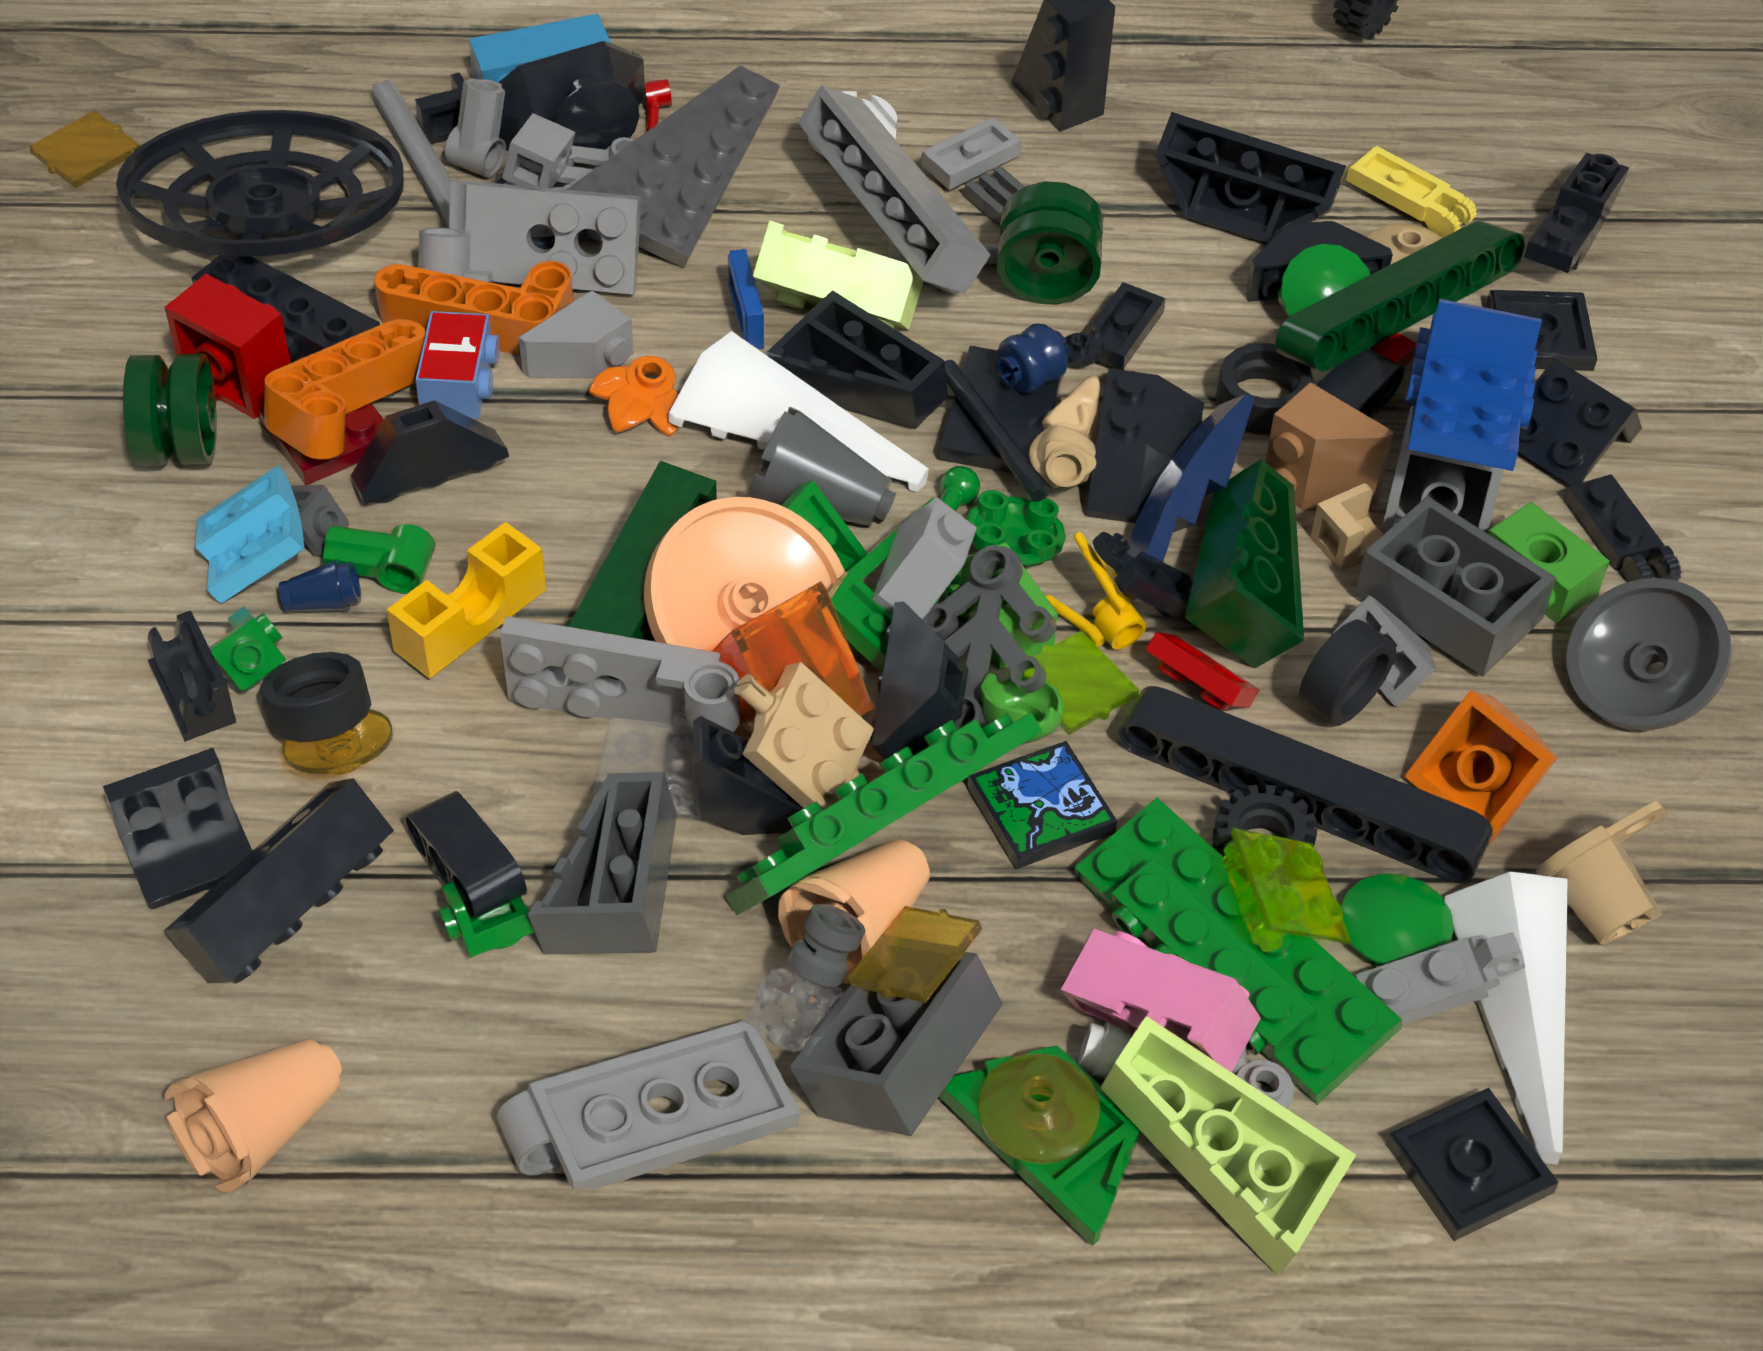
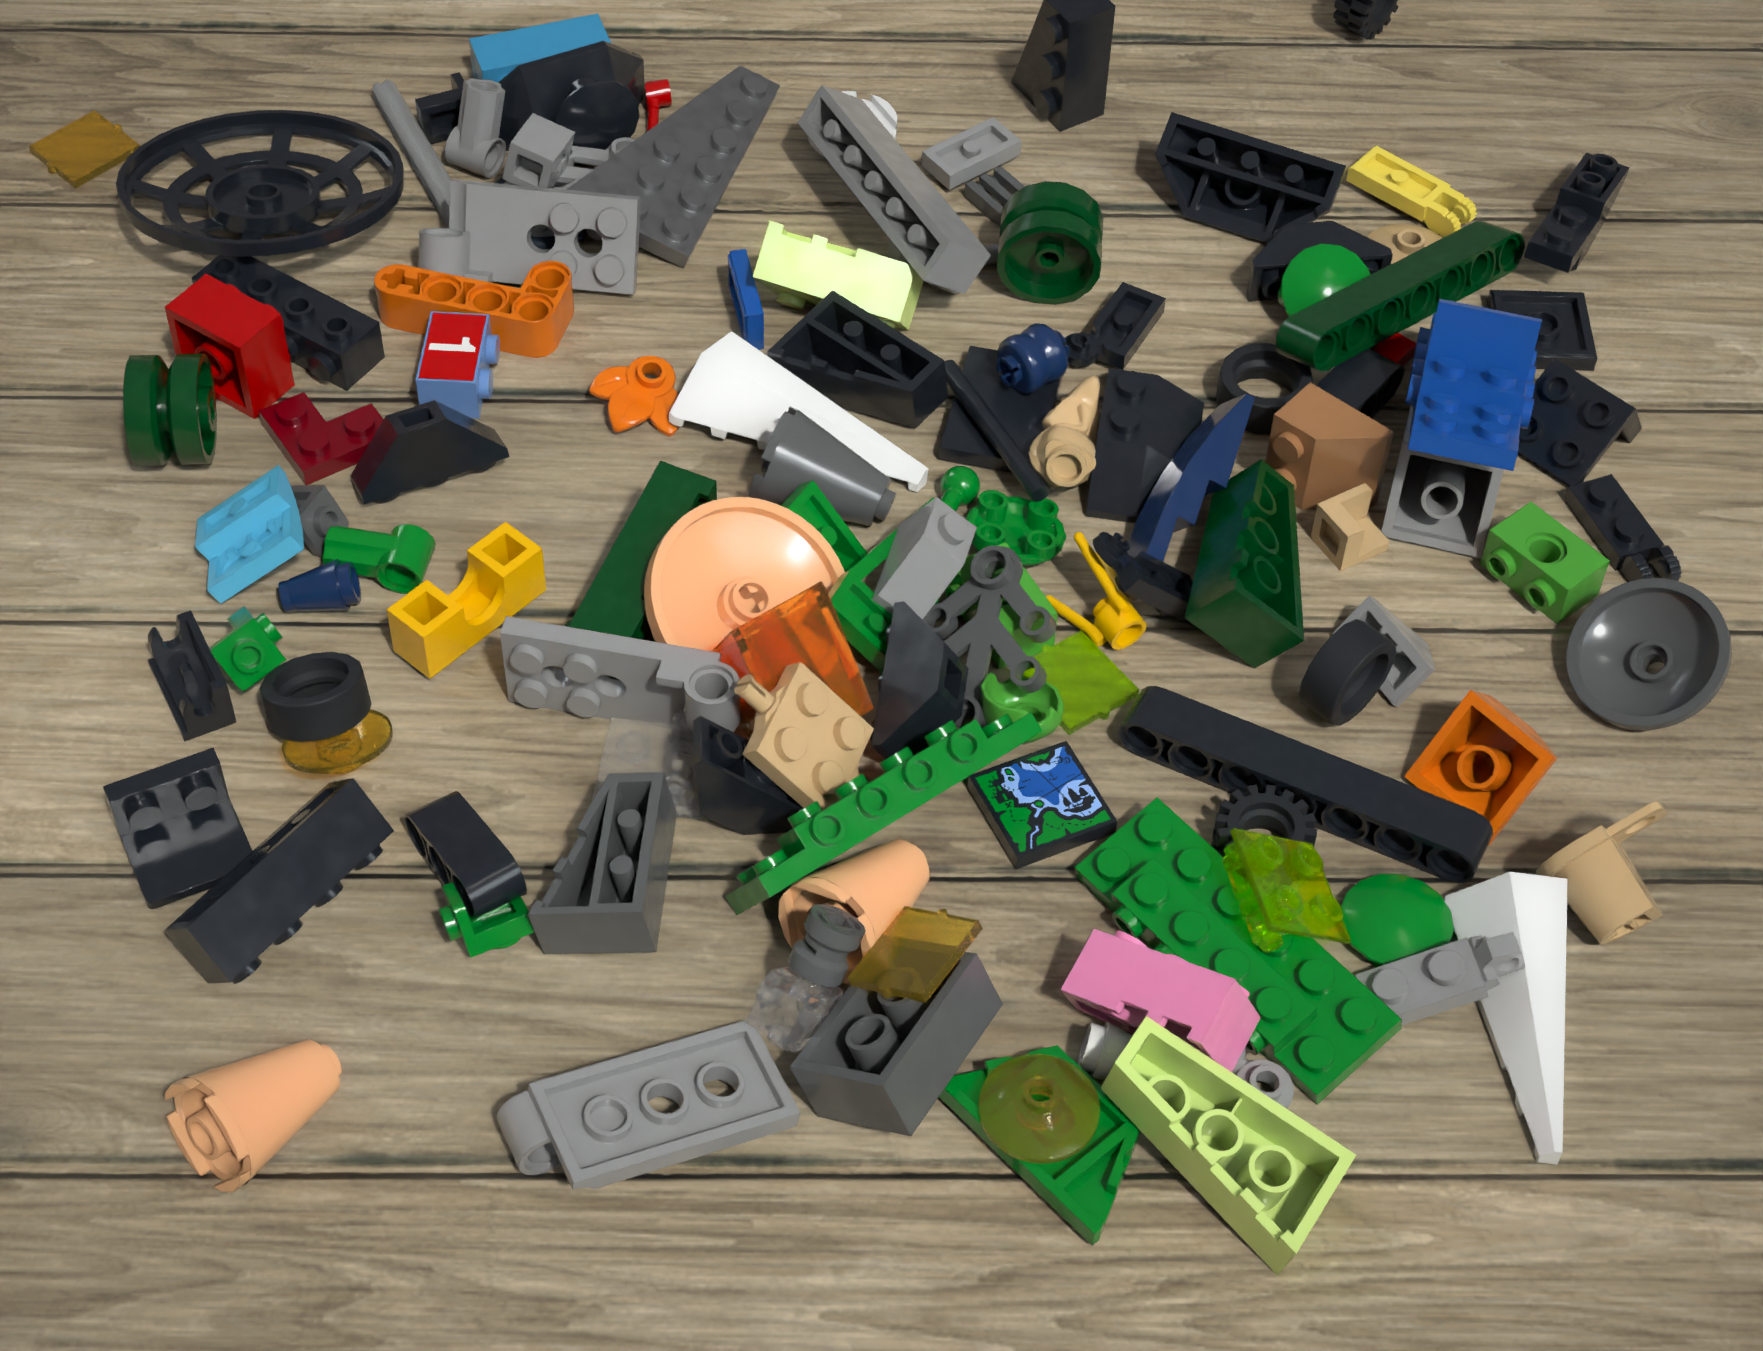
(312, 395): orange beam -> none
(578, 340): light grey slope -> none
(1184, 661): red plate -> none
(1455, 585): dark grey brick -> none
(1471, 1163): black tile -> none

